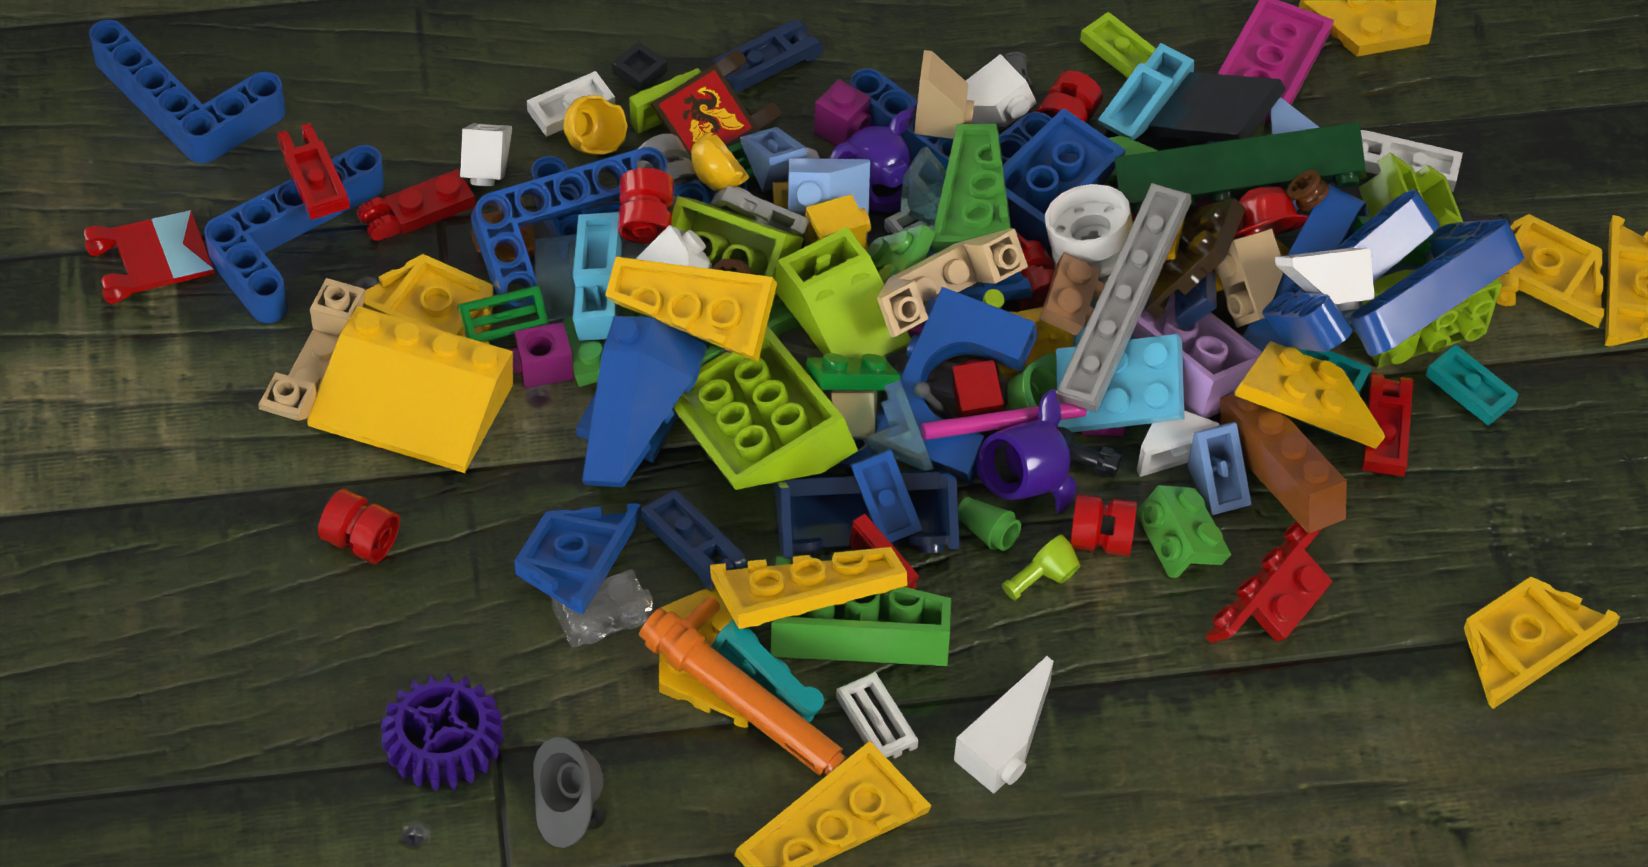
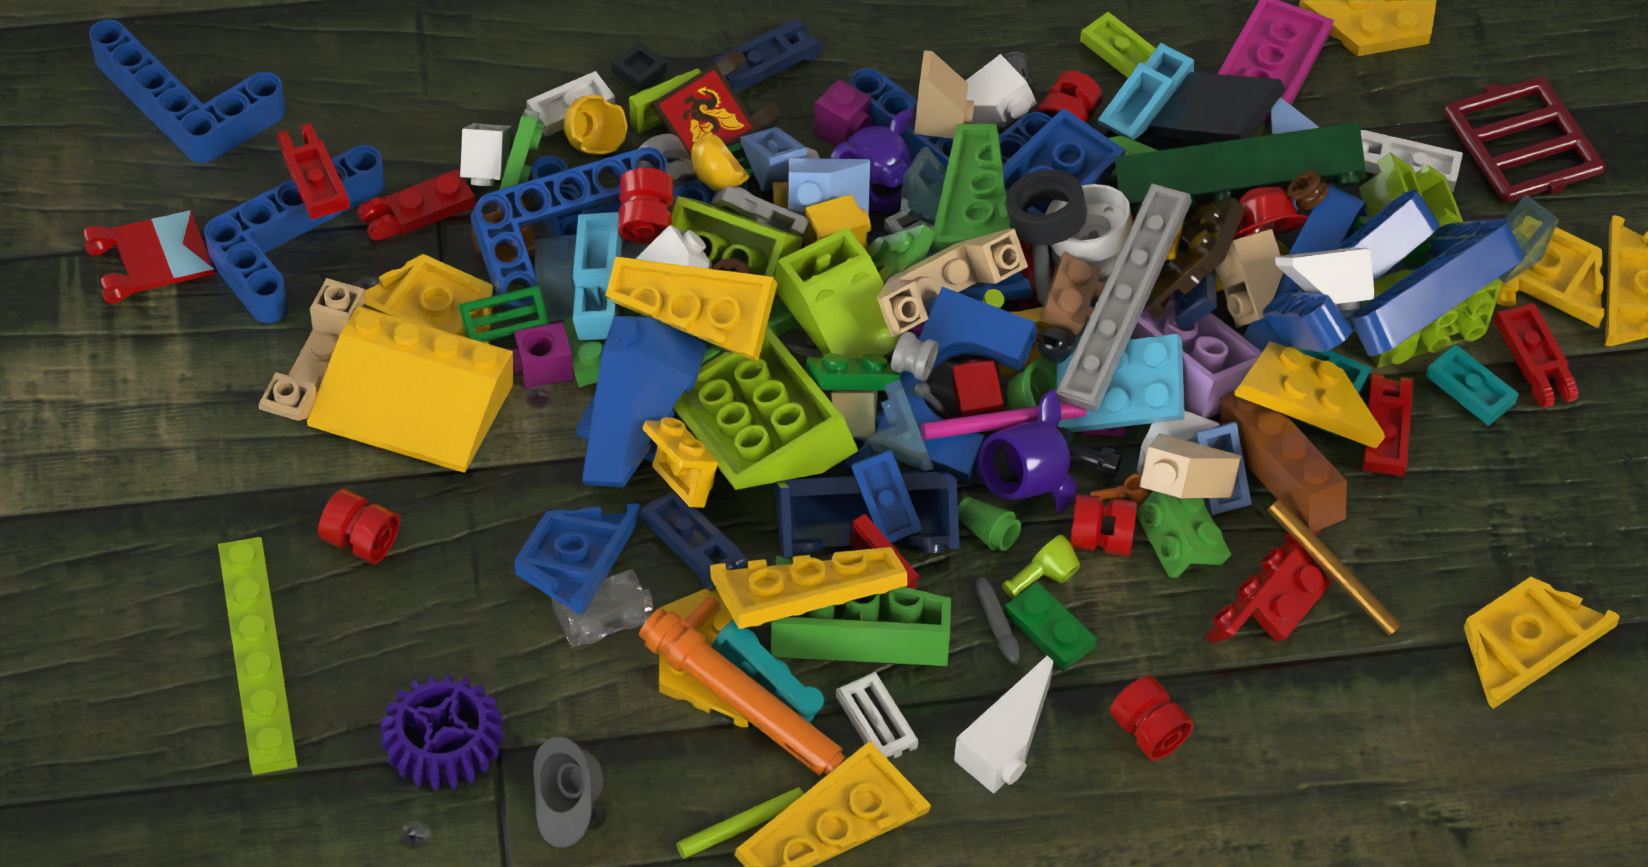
(257, 656): none -> lime plate
(526, 138): none -> bright green plate
(682, 460): none -> yellow bracket
(737, 824): none -> lime bar
(914, 356): none -> light grey wheel
(1007, 642): none -> dark grey piece
(1041, 271): none -> dark grey piece
(1050, 626): none -> green plate
(1054, 226): none -> black tyre
(1055, 344): none -> black hinge
(1128, 489): none -> orange hand
(1156, 723): none -> red wheel
(1189, 469): none -> tan slope
(1334, 567): none -> pearl gold bar
(1493, 166): none -> dark red bar
(1533, 231): none -> clear light blue slope
(1536, 353): none -> red hinge

